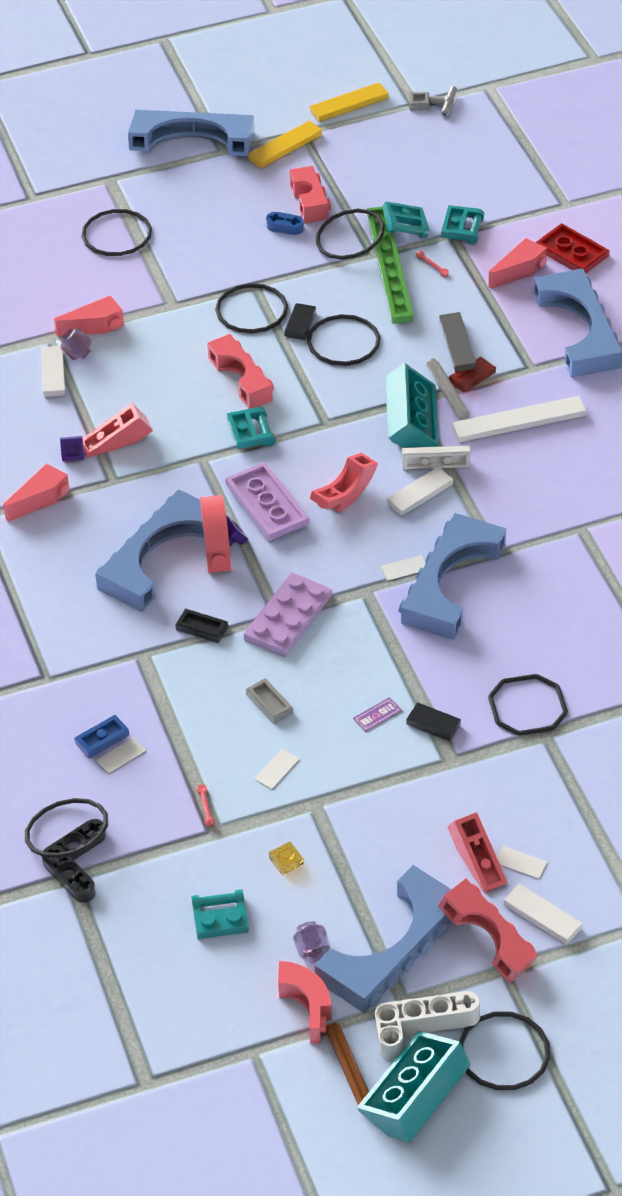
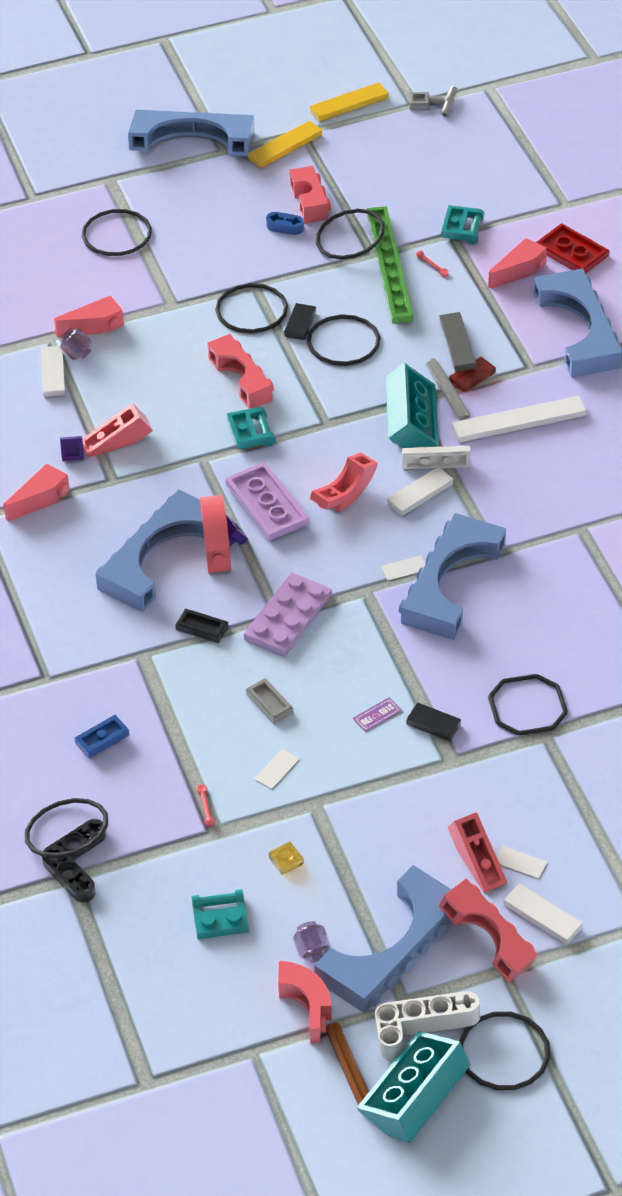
(121, 755): white sticker -> none
(406, 214): teal plate -> none

